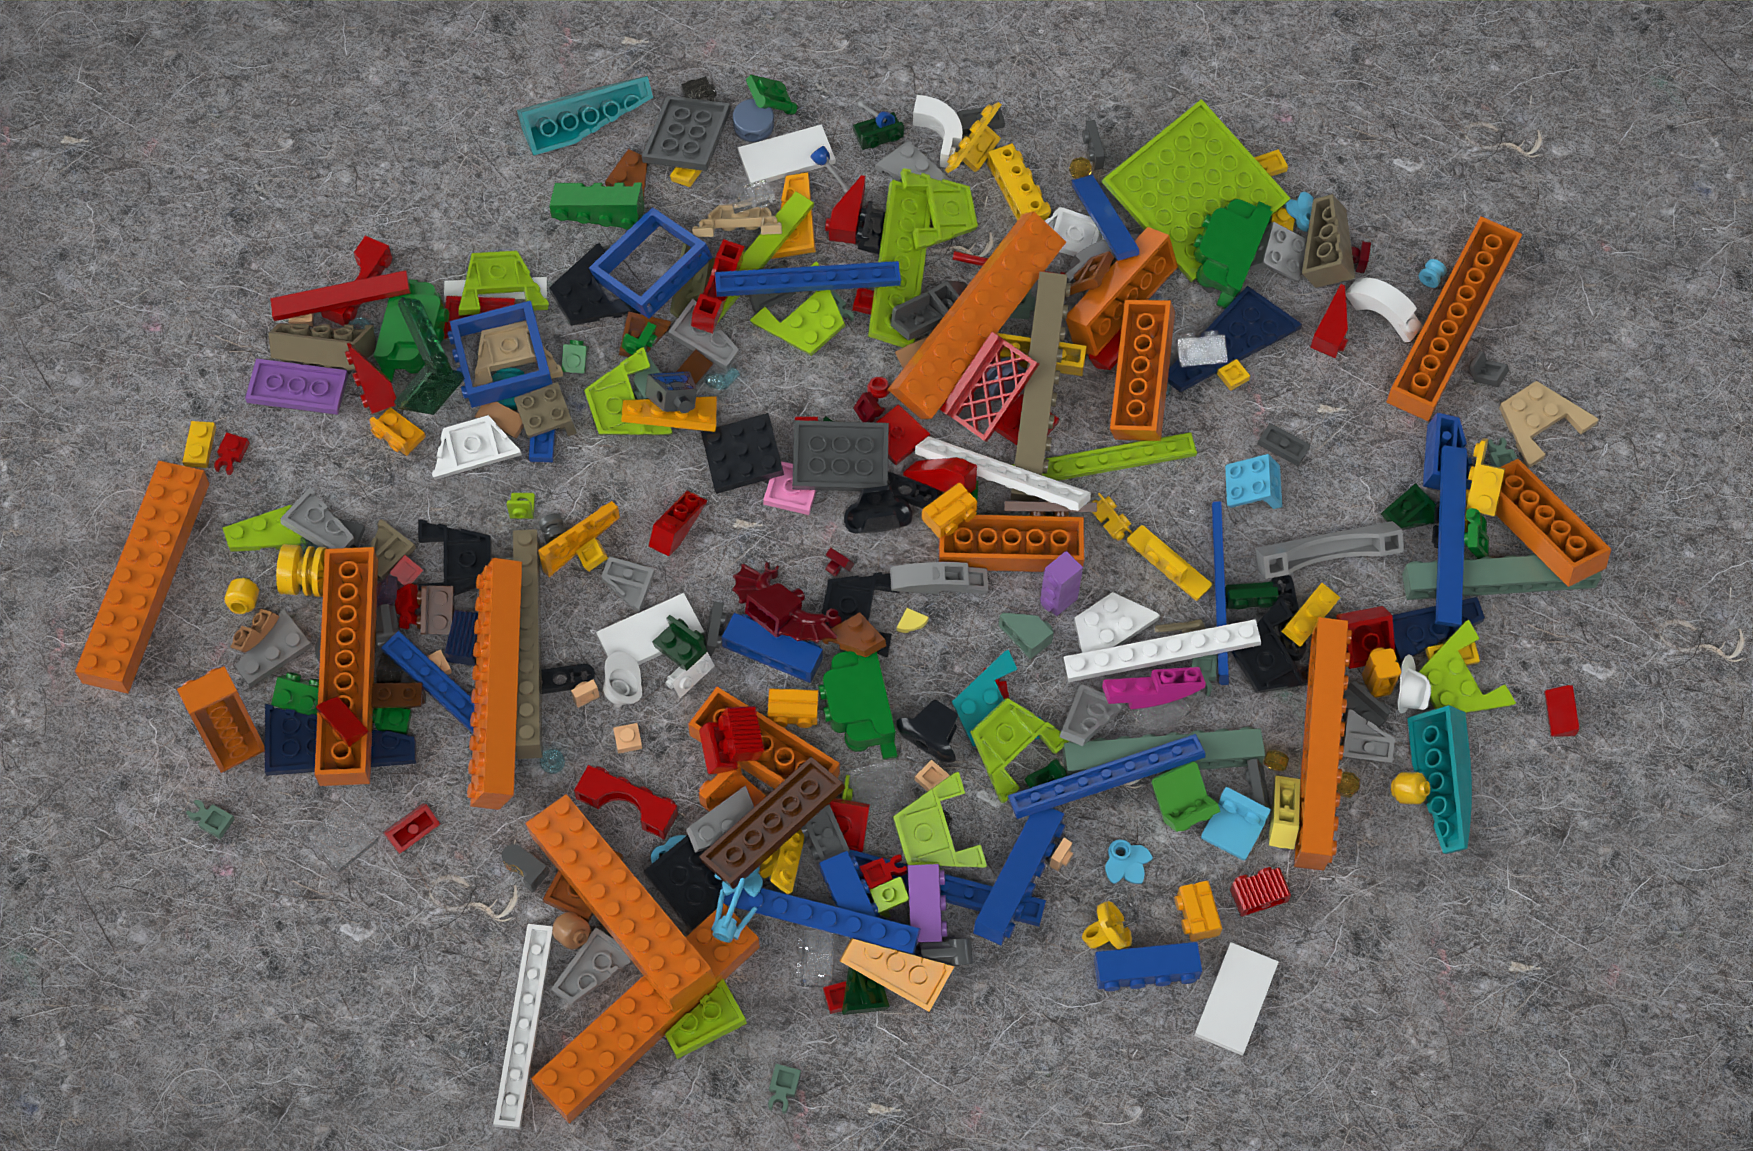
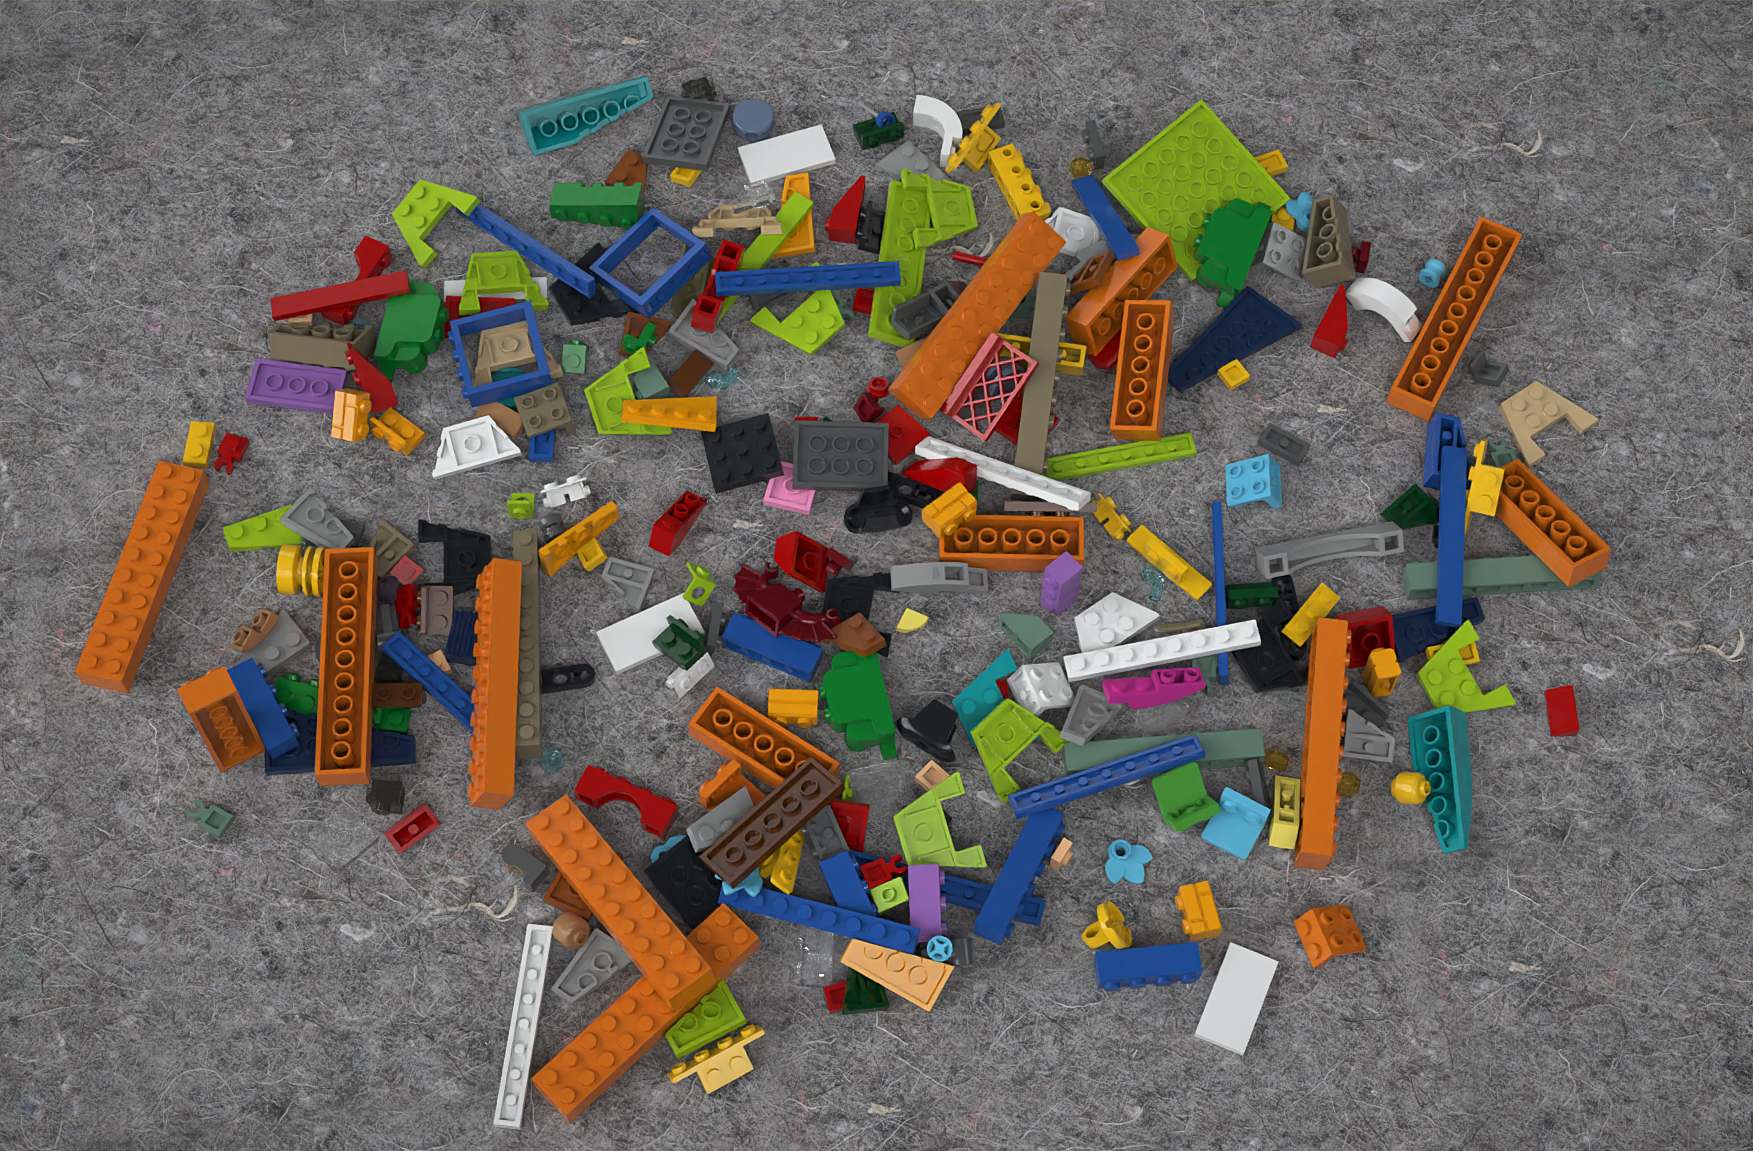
(241, 595): yellow head -> none
(263, 708): none -> blue brick
(342, 720): red slope -> none
(351, 415): none -> light orange brick
(386, 797): none -> clear smoke brick
(423, 210): none -> lime wing
(436, 379): clear green bracket -> none
(532, 250): none -> blue tile
(573, 487): none -> white hinge
(585, 693): light nougat plate -> none
(622, 679): white piece -> none
(627, 738): light nougat plate -> none
(672, 391): dark grey torso -> none
(701, 579): none -> lime bracket
(712, 743): red slope -> none
(721, 1063): none -> yellow bracket
(725, 928): medium azure plant -> none
(741, 733): red brick -> none
(770, 94): green plate -> none
(783, 1084): sand green plate -> none
(802, 559): none -> red slope
(822, 157): hinge -> none
(938, 947): none -> medium azure wheel
(1041, 687): none -> white bracket
(1051, 772): dark green bracket -> none
(1155, 581): none -> clear light blue arm
(1202, 350): clear bracket -> none
(1259, 891): red brick -> none
(1329, 933): none -> orange bracket
(1414, 687): white piece -> none
(1476, 537): green plate -> none

